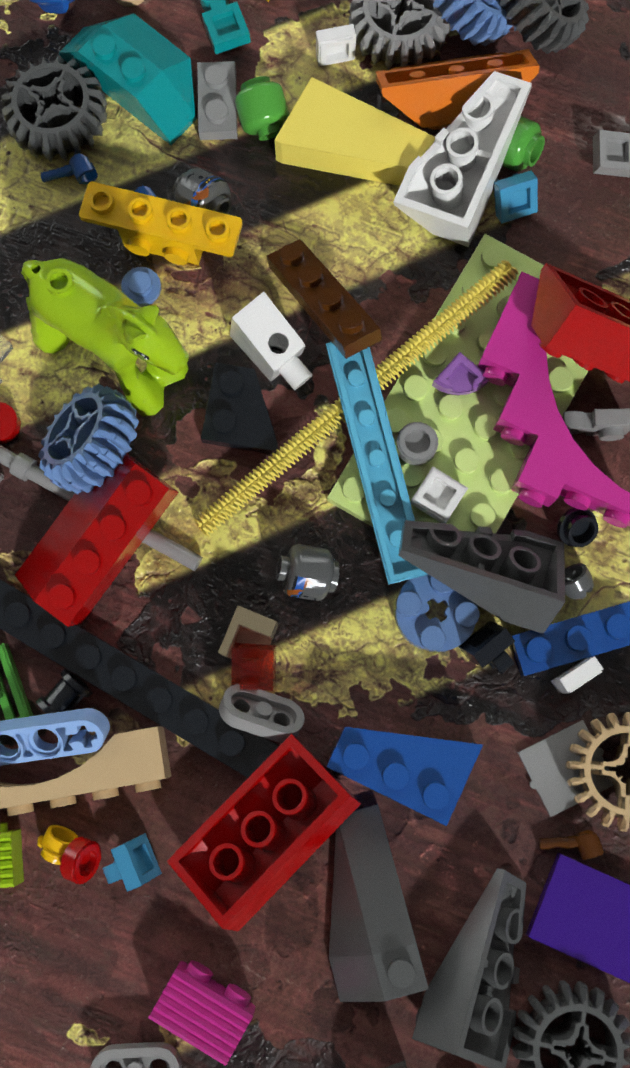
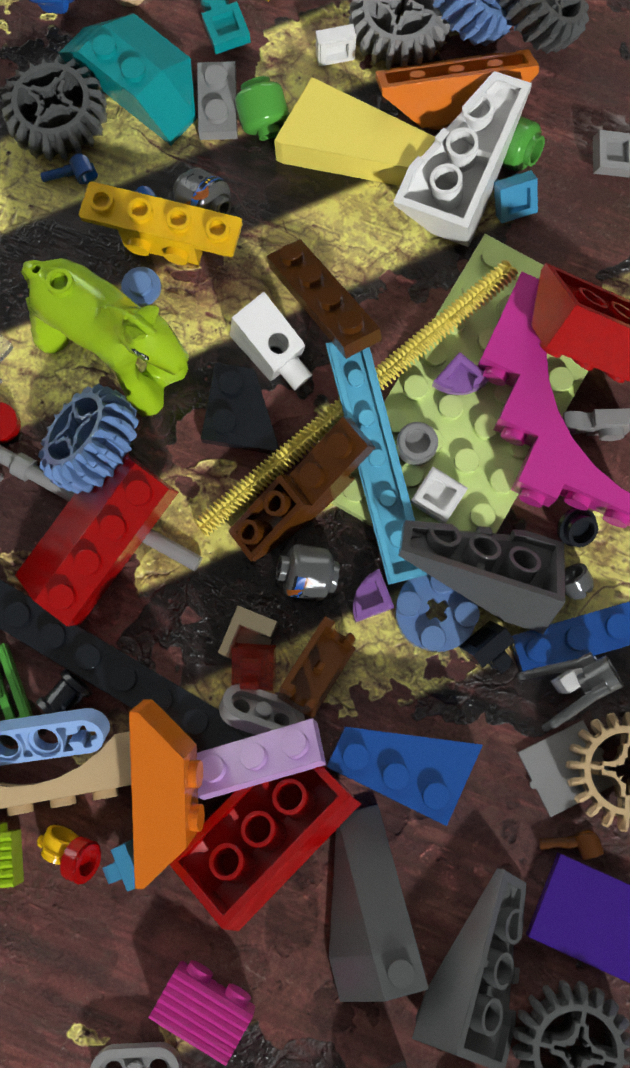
(163, 790): none -> orange wedge
(261, 759): none -> lavender plate
(304, 493): none -> reddish brown slope
(317, 668): none -> reddish brown hinge
(371, 597): none -> medium lavender tile
(596, 681): none -> dark grey plant

